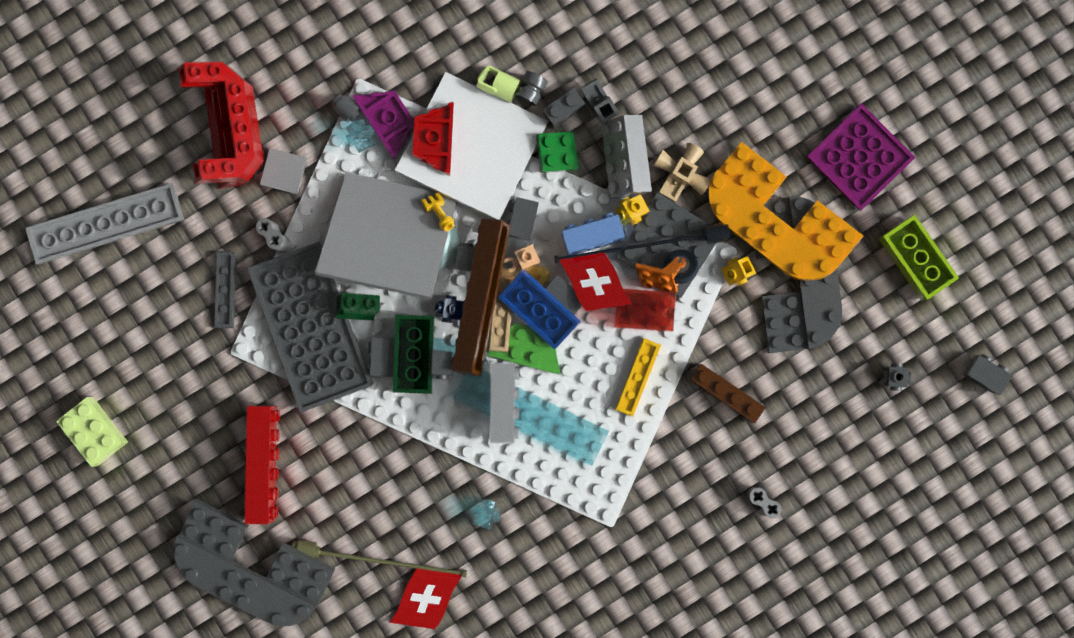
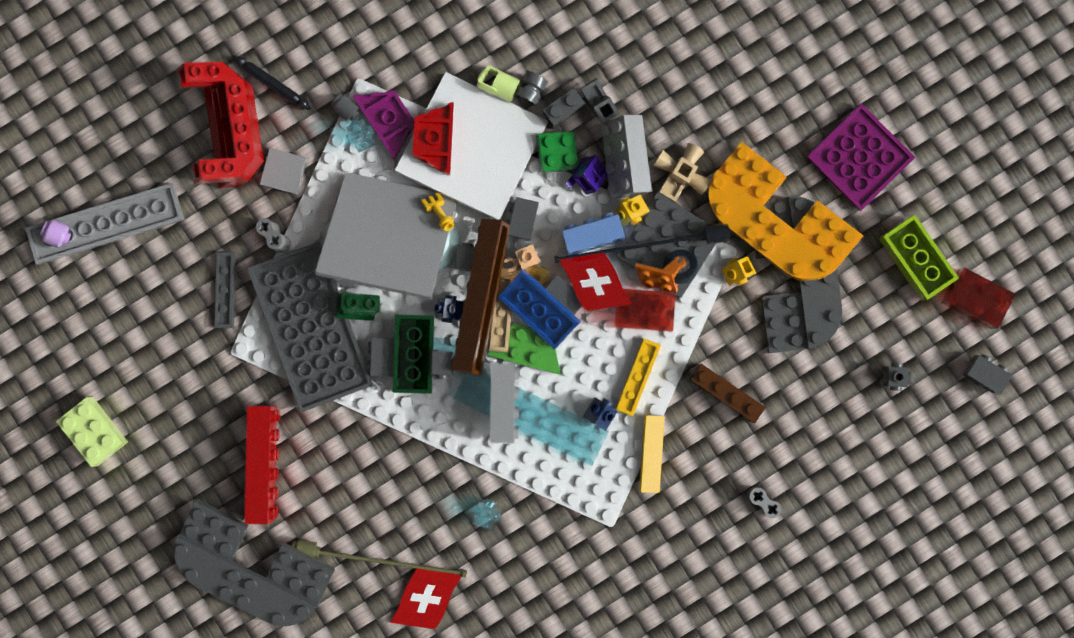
(55, 233): none -> lavender head
(271, 82): none -> black wheel
(588, 175): none -> dark purple piece
(600, 413): none -> dark blue brick
(651, 453): none -> yellow tile
(978, 298): none -> clear red brick

